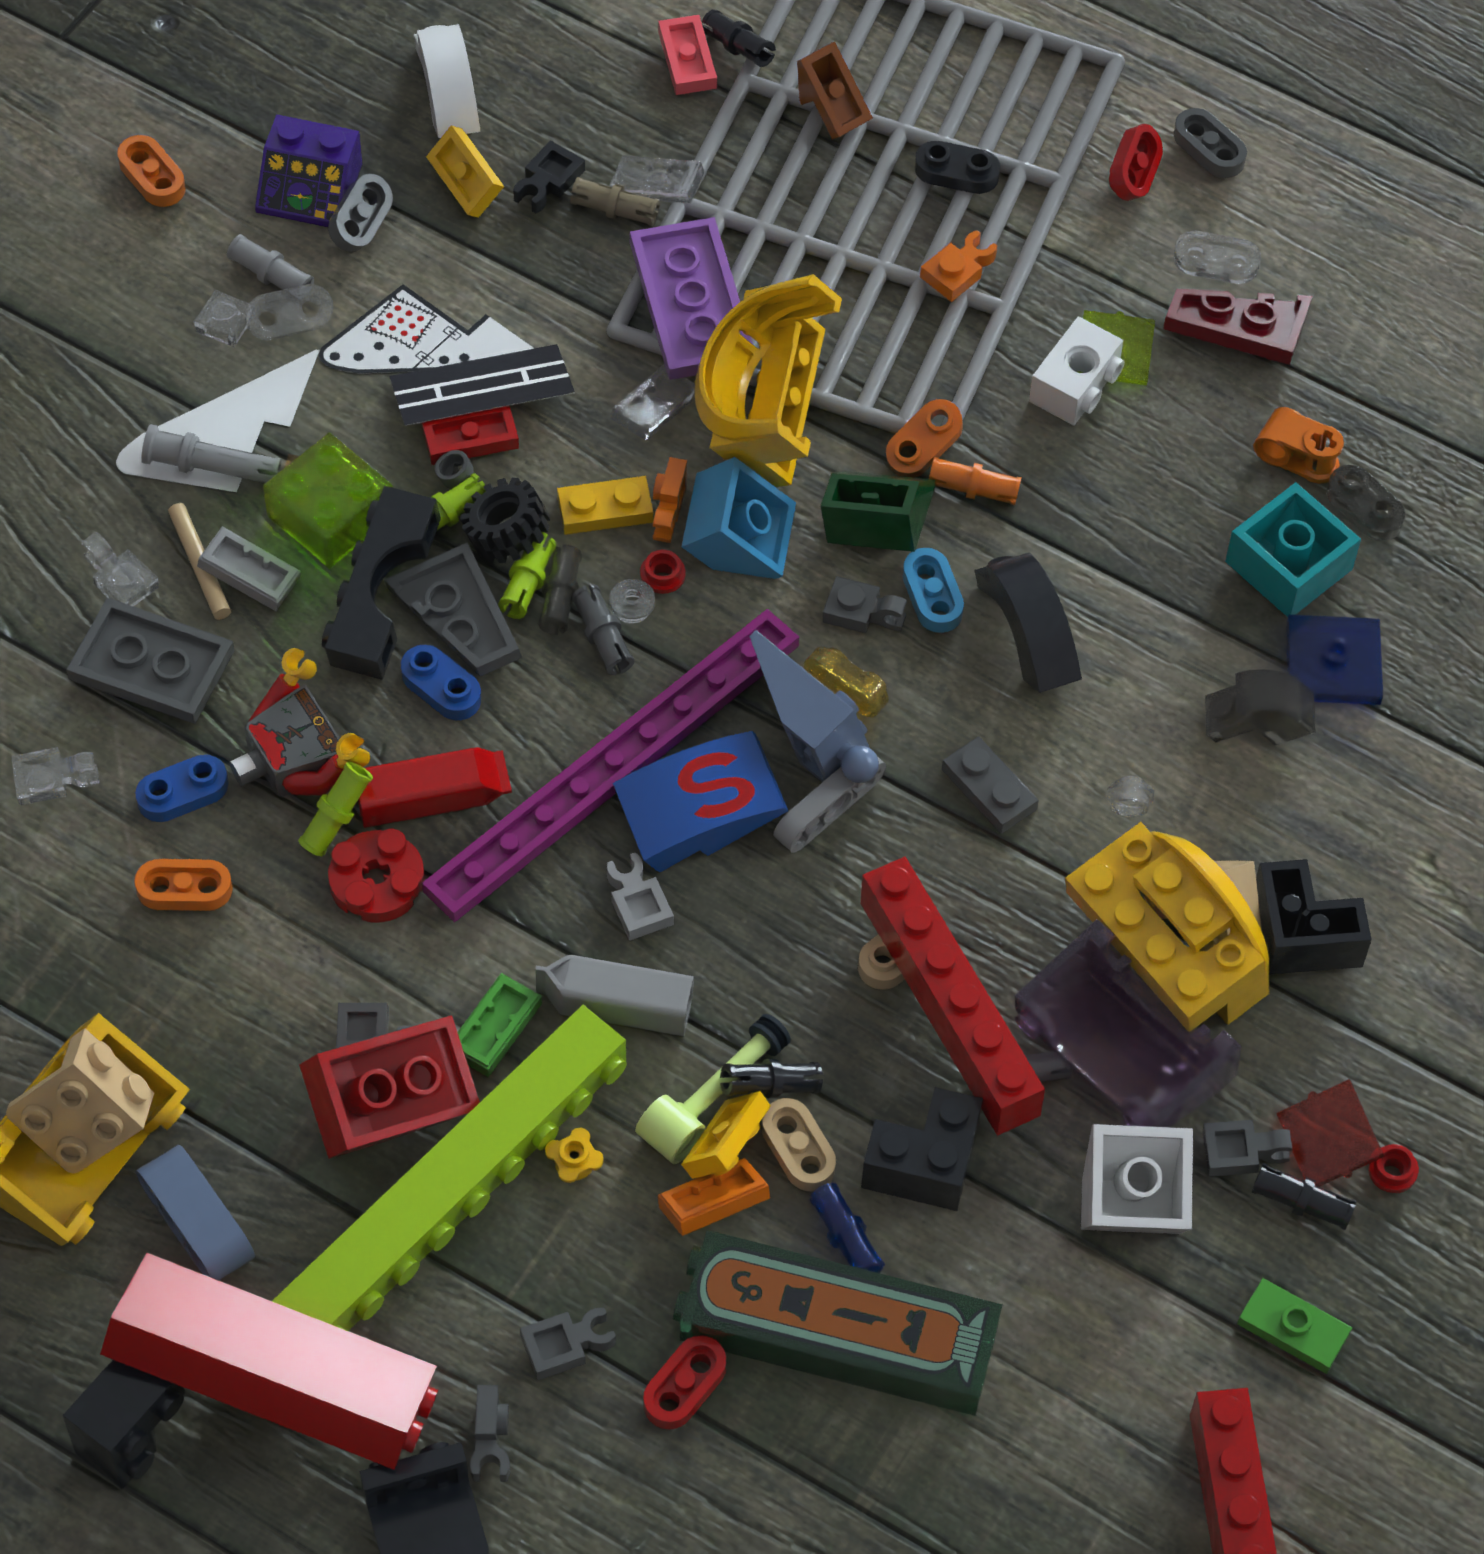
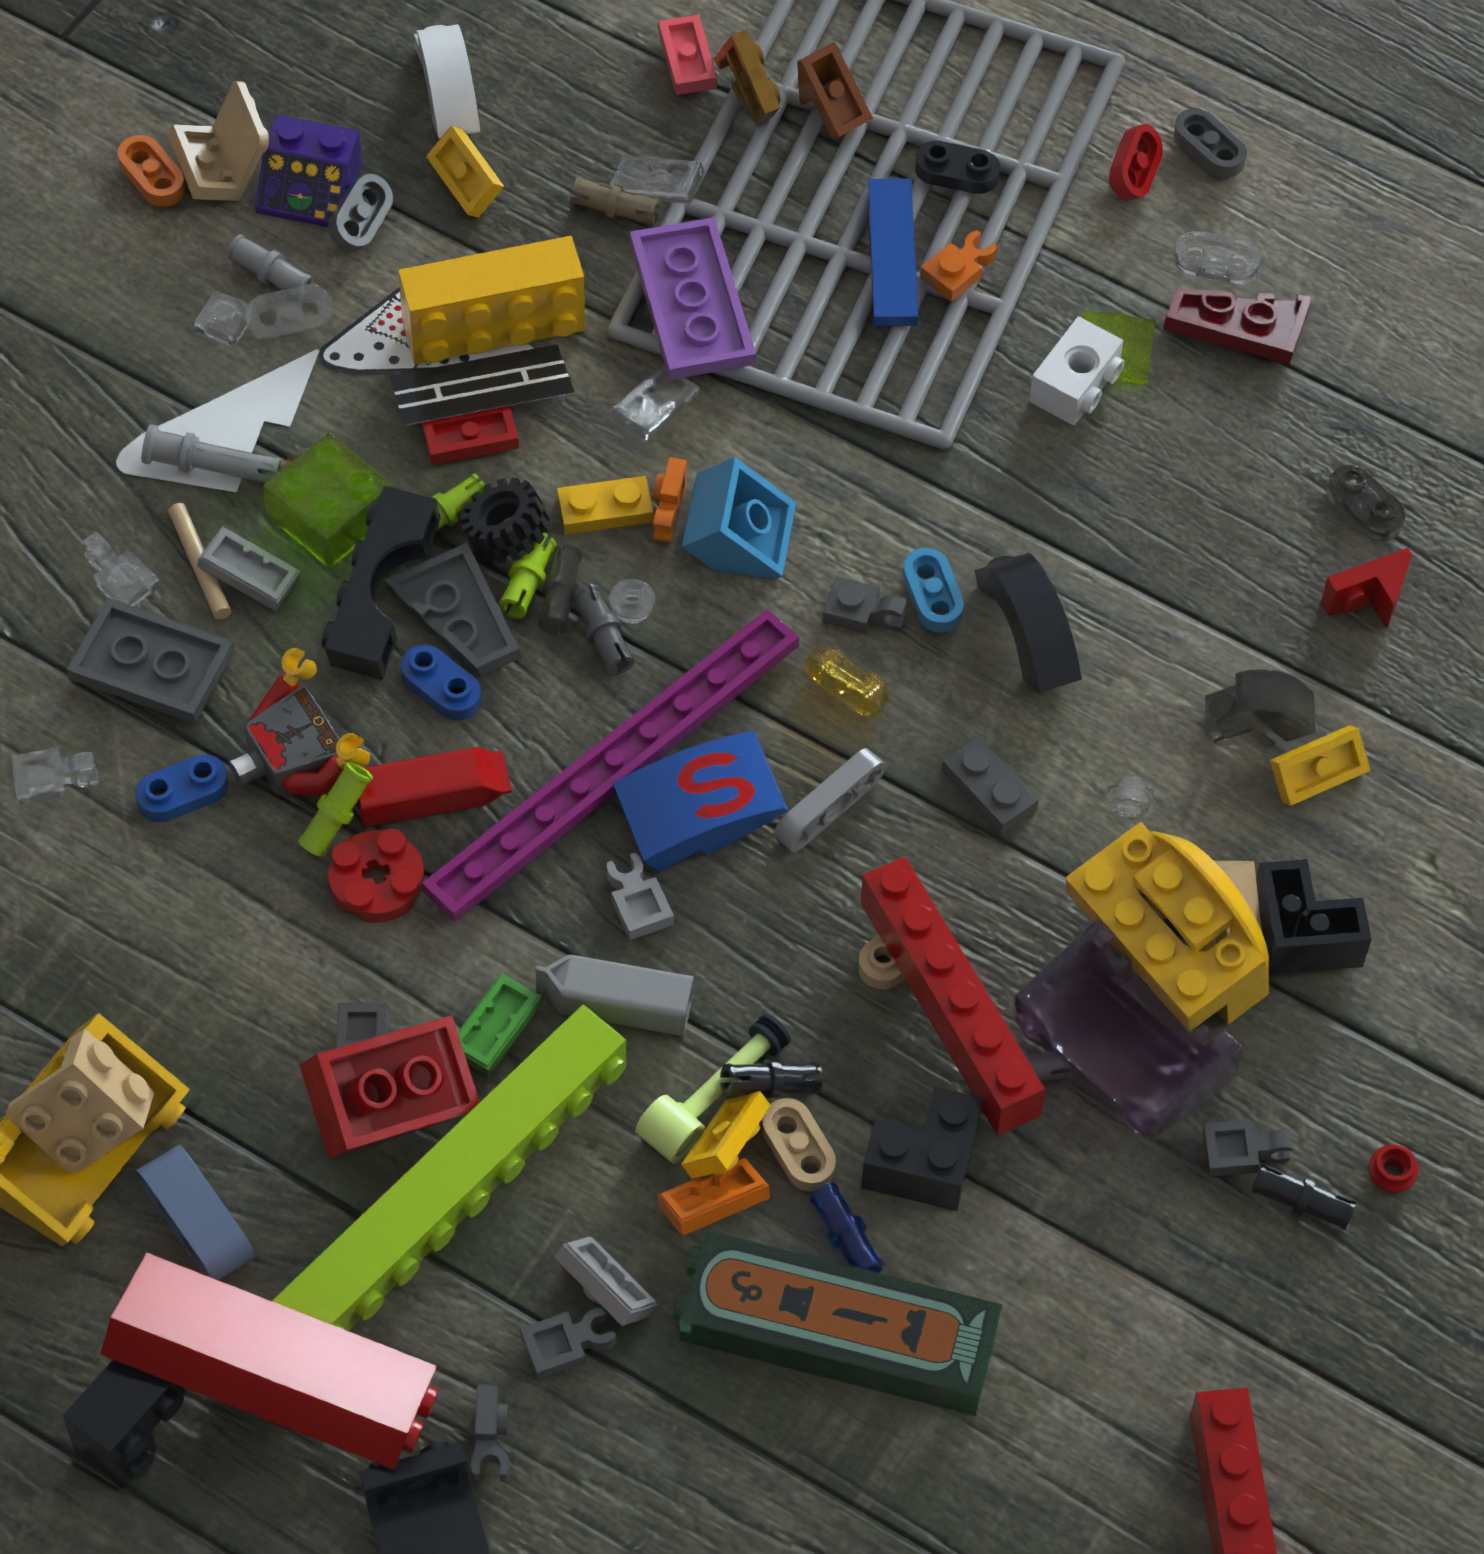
(184, 882): orange plate -> none
(222, 157): none -> tan bracket
(448, 471): dark grey hinge -> none
(492, 300): none -> yellow brick
(549, 172): black plate -> none
(574, 1169): yellow plate -> none
(605, 1281): none -> light grey plate
(666, 562): red plate -> none
(682, 1384): red plate -> none
(738, 38): black pin -> none
(751, 84): none -> pearl gold wing
(790, 352): yellow piece -> none
(816, 720): sand blue slope -> none
(875, 510): dark green slope -> none
(892, 252): none -> blue tile
(925, 437): orange plate -> none
(975, 481): orange pin -> none
(1138, 1179): white slope -> none
(1292, 550): teal slope -> none
(1294, 1325): bright green plate -> none
(1297, 442): orange piece -> none
(1320, 765): none -> yellow plate
(1331, 1134): clear red piece -> none
(1336, 657): clear blue plate -> none
(1371, 582): none -> red slope

